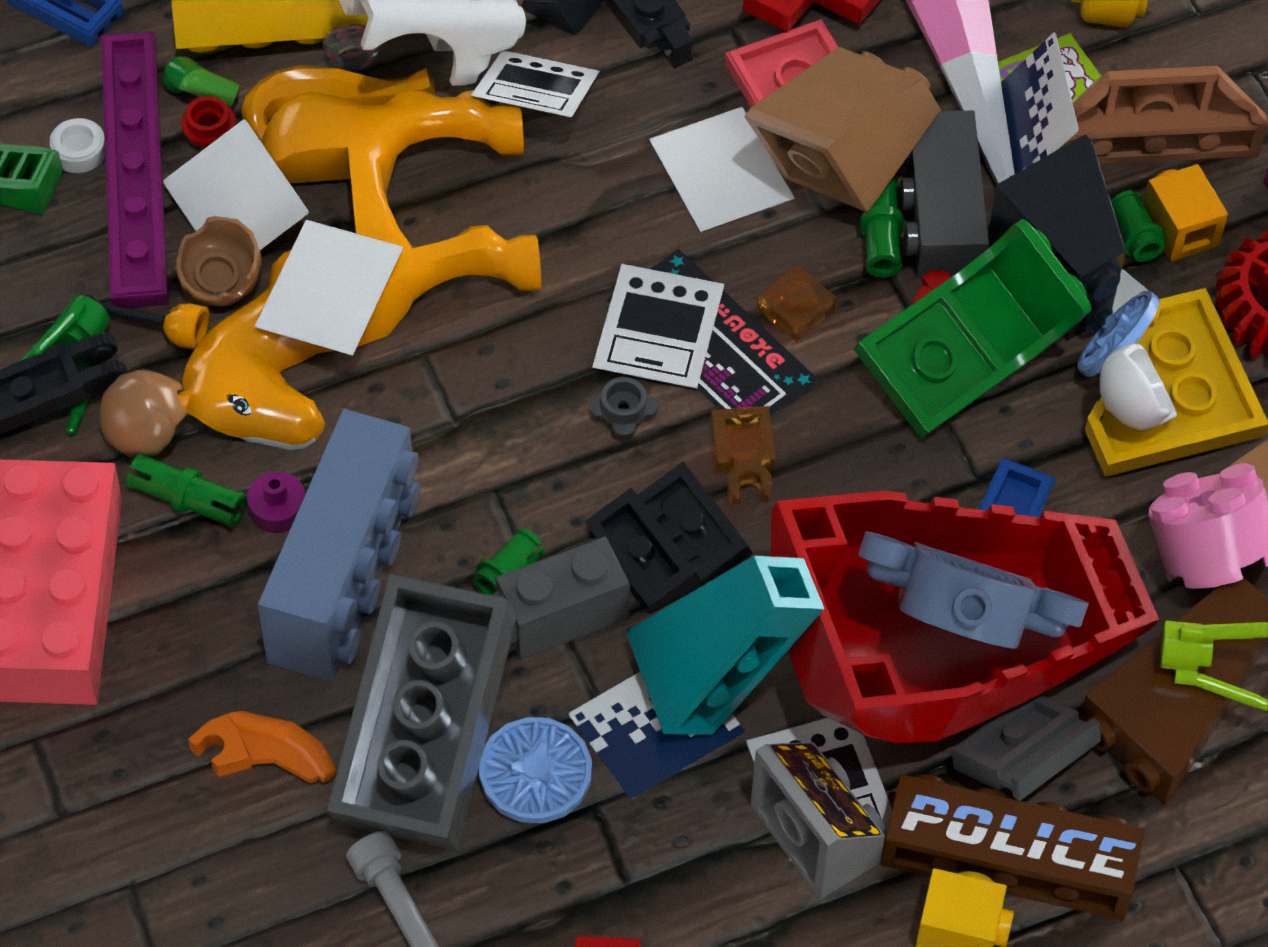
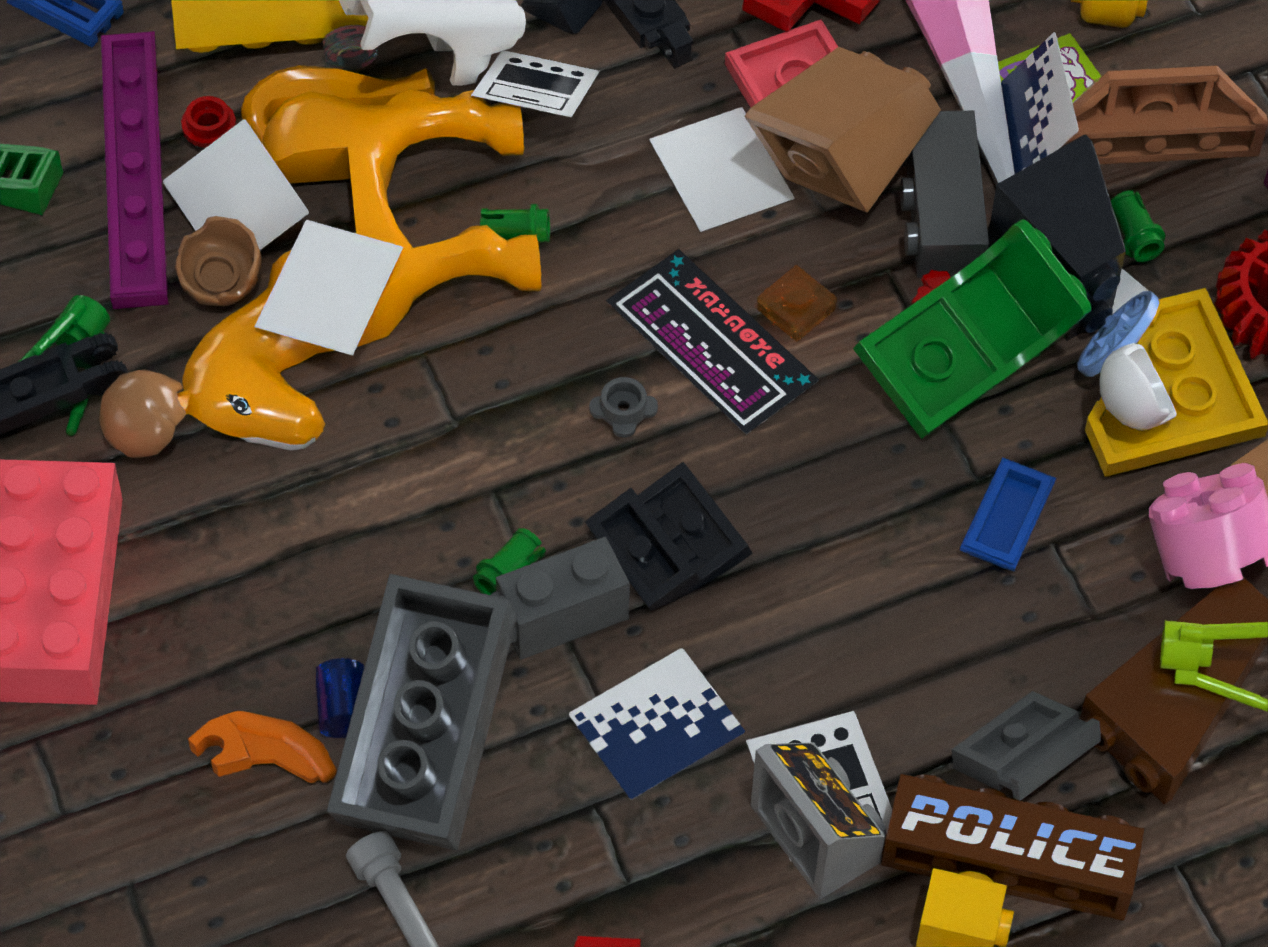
(79, 144): white tile -> none
(183, 325): light orange hinge -> none
(186, 490): green pin -> none
(188, 76): bright green arm -> none
(275, 501): magenta tile -> none
(336, 694): none -> clear blue piece
(339, 546): sand blue brick -> none
(516, 222): none -> green pin
(535, 770): light blue wheel -> none
(658, 326): white sticker -> none
(722, 641): teal slope -> none
(745, 447): clear orange plate -> none
(882, 231): green pin -> none
(922, 683): red windscreen -> none
(968, 594): sand blue piece -> none
(1186, 211): light orange brick -> none

